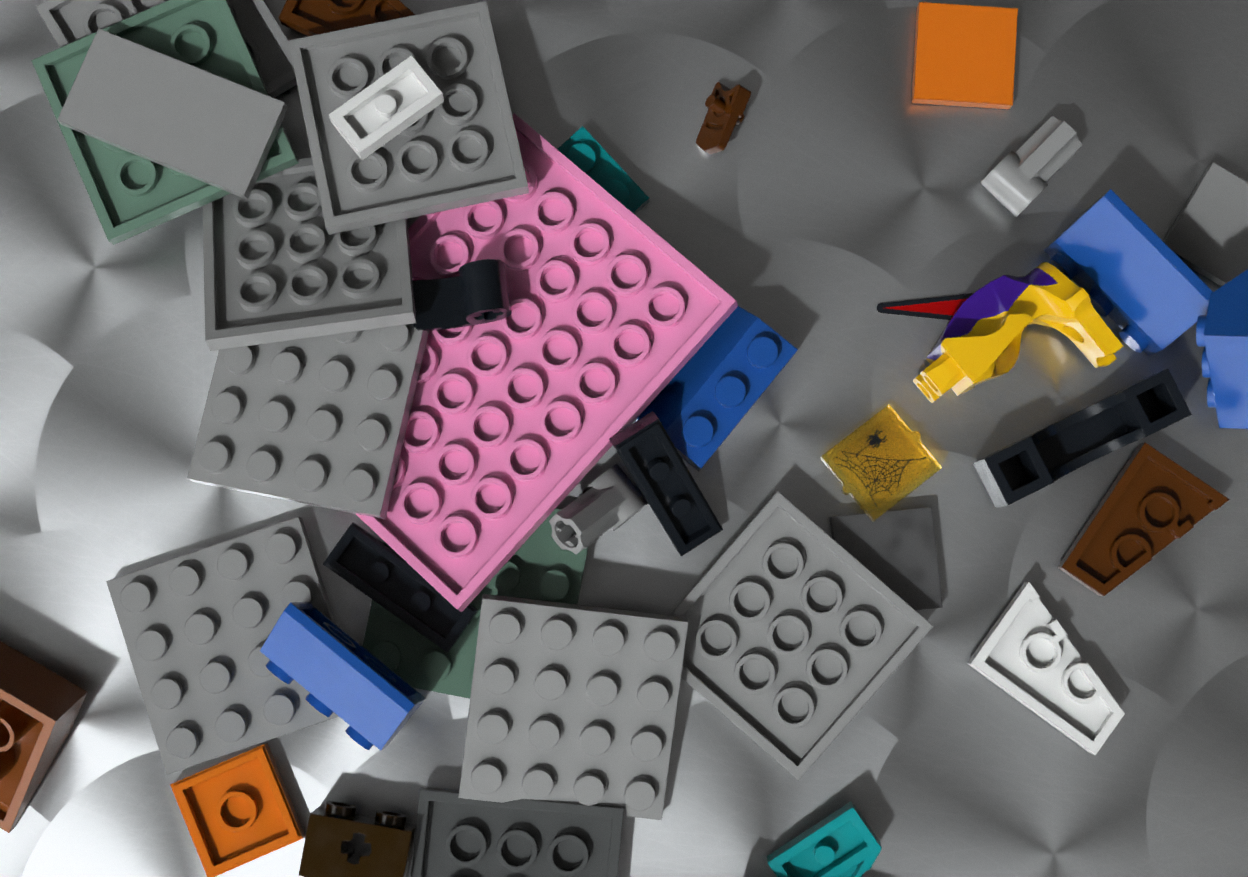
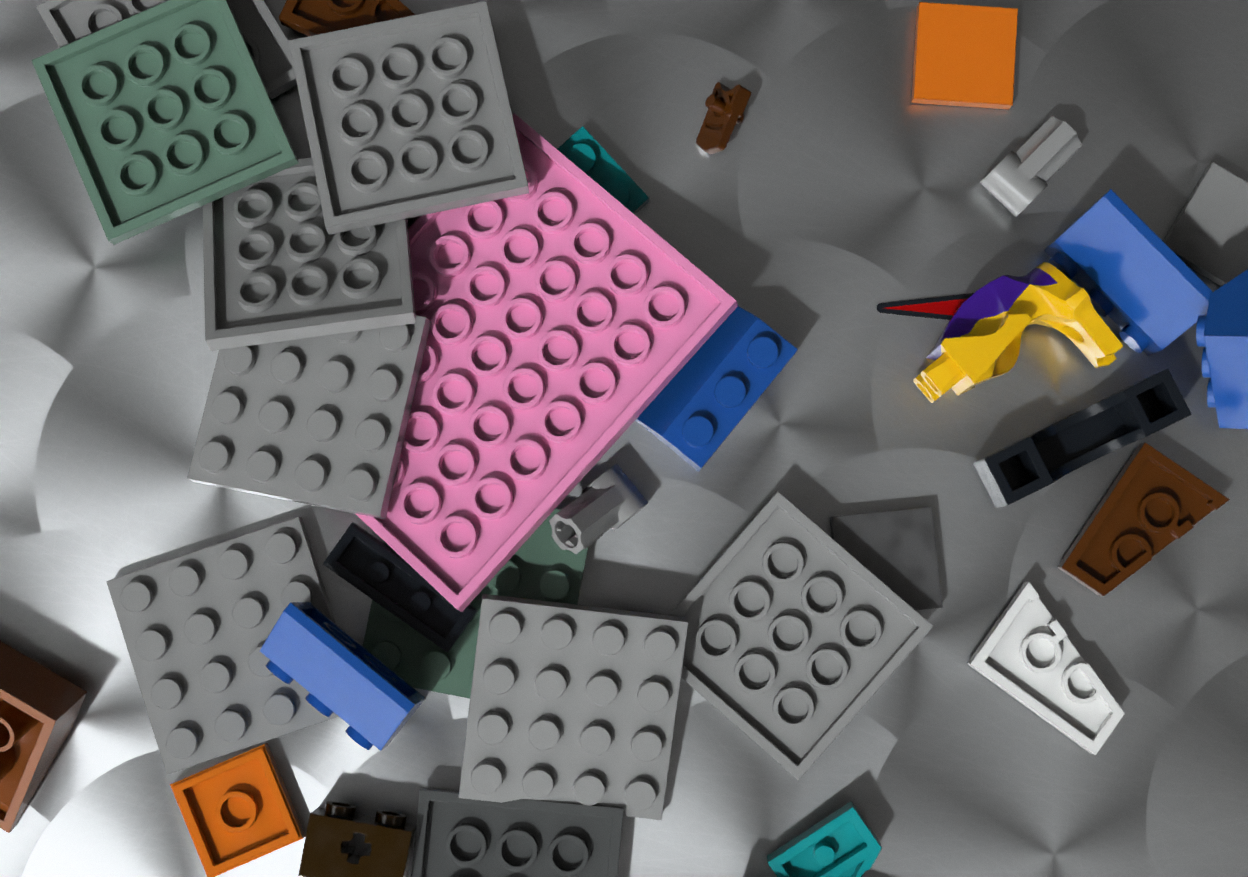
(173, 113): light grey tile -> none
(386, 107): white plate -> none
(465, 300): black panel -> none
(666, 483): black tile -> none
(881, 463): clear yellow piece -> none

